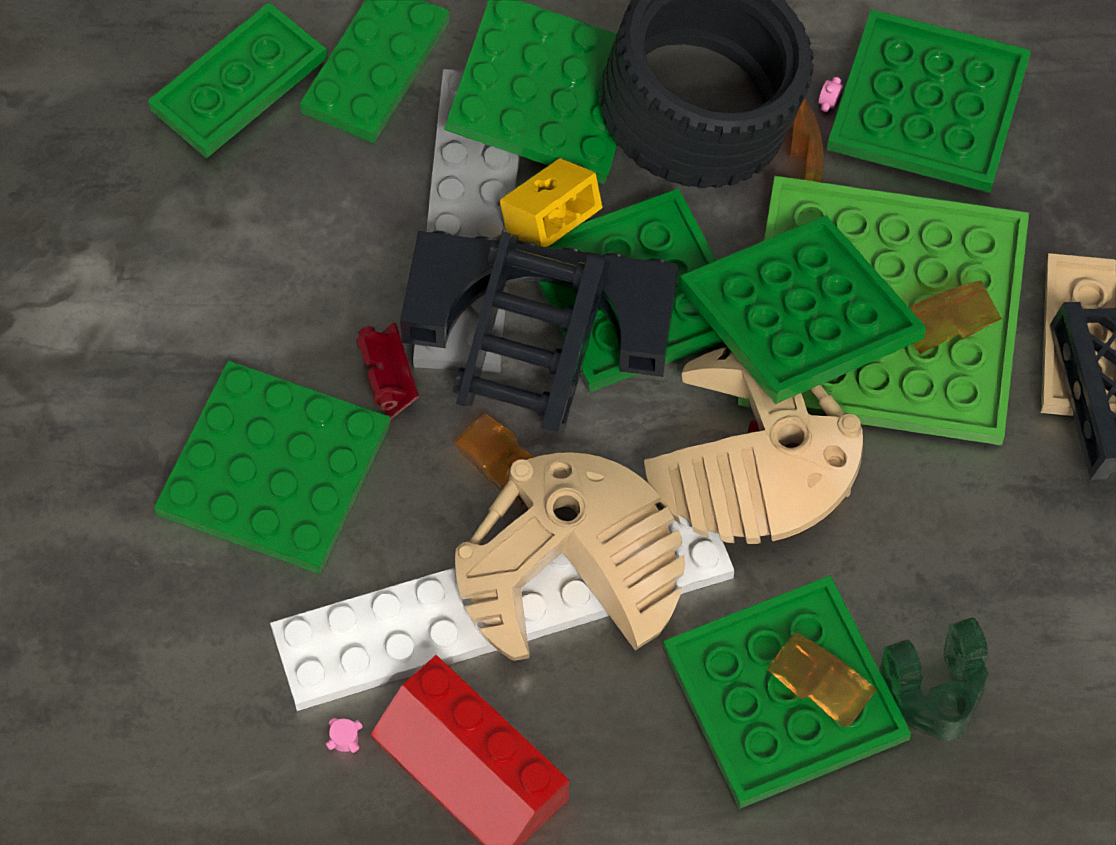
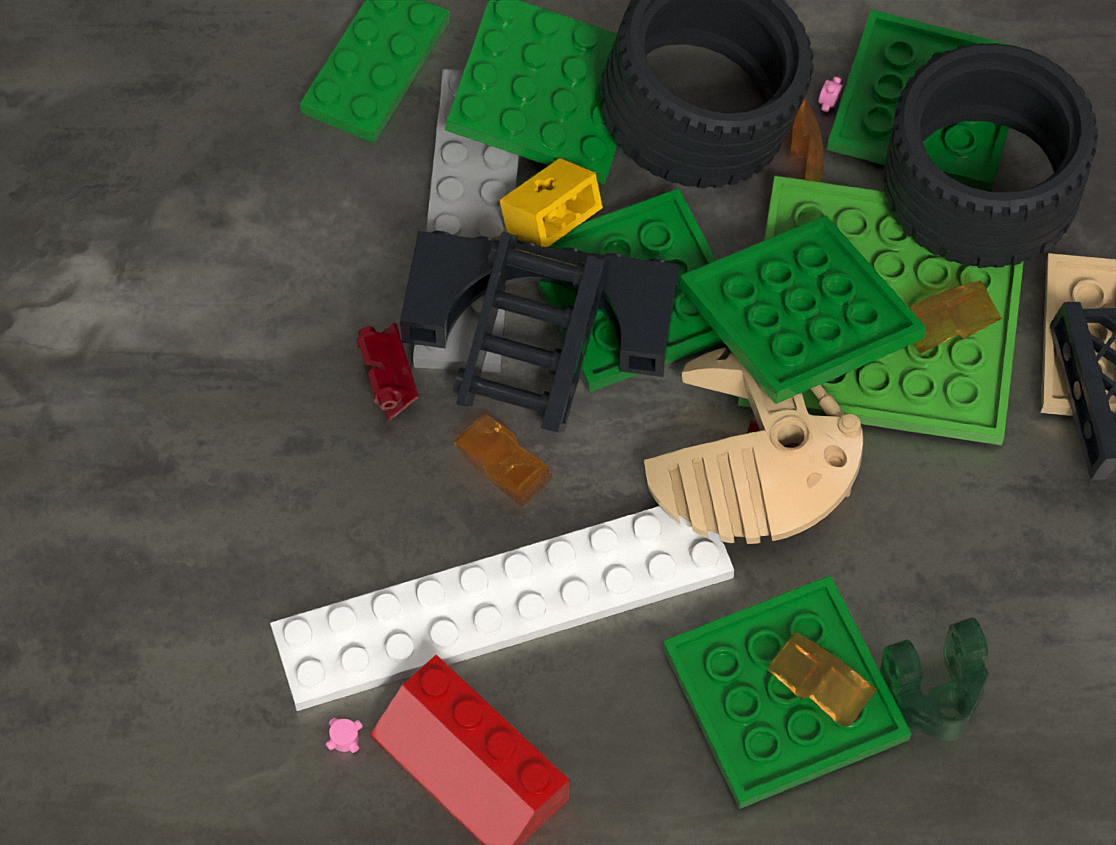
(237, 79): green plate -> none
(273, 467): green plate -> none
(614, 544): tan piece -> none
(1002, 88): none -> black tyre

